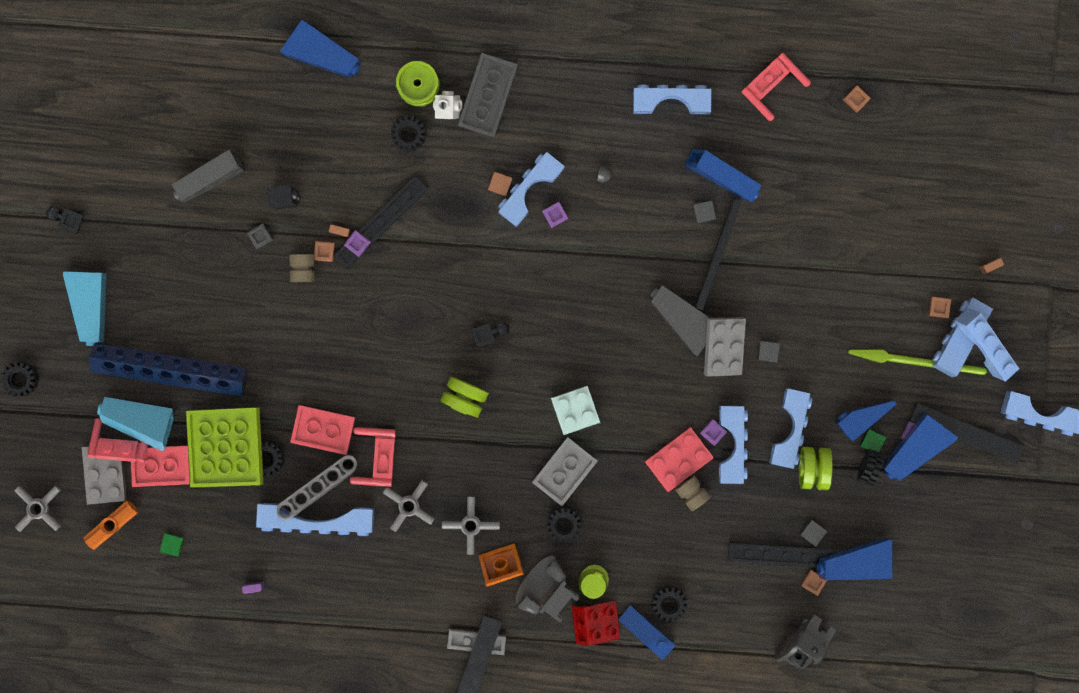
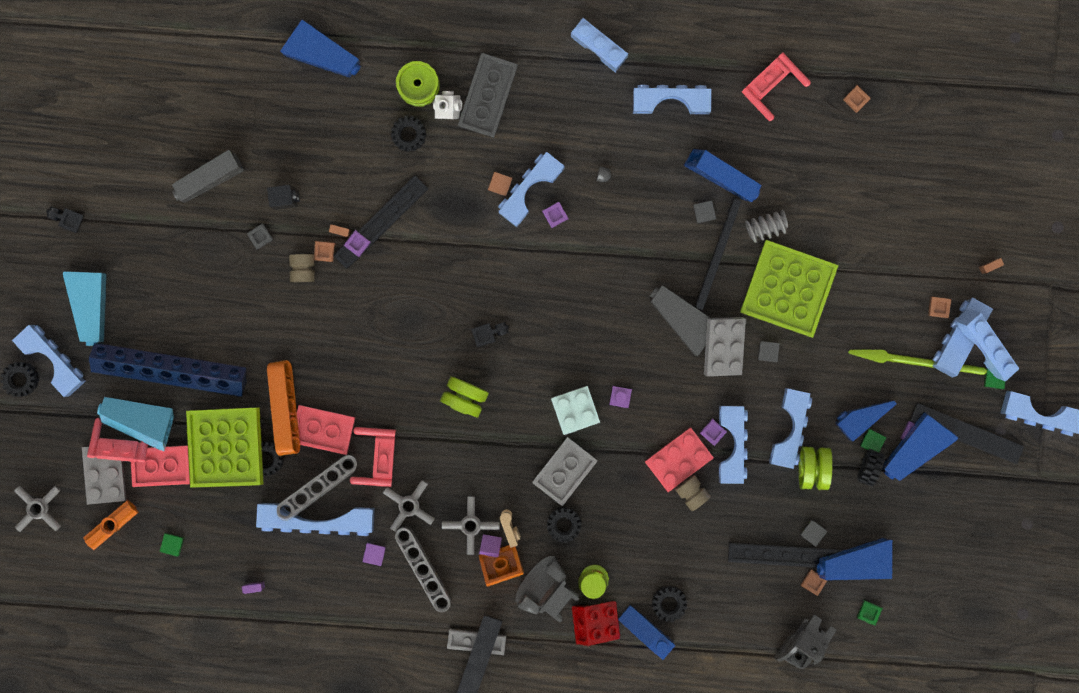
(65, 378): none -> light blue arch
(283, 408): none -> orange beam
(374, 554): none -> medium lavender tile
(431, 575): none -> light grey beam
(490, 545): none -> medium lavender tile
(511, 532): none -> tan plate
(601, 45): none -> light blue arch
(620, 397): none -> medium lavender plate
(767, 225): none -> light grey piece
(789, 288): none -> lime plate
(869, 612): none -> green tile
(993, 382): none -> green tile

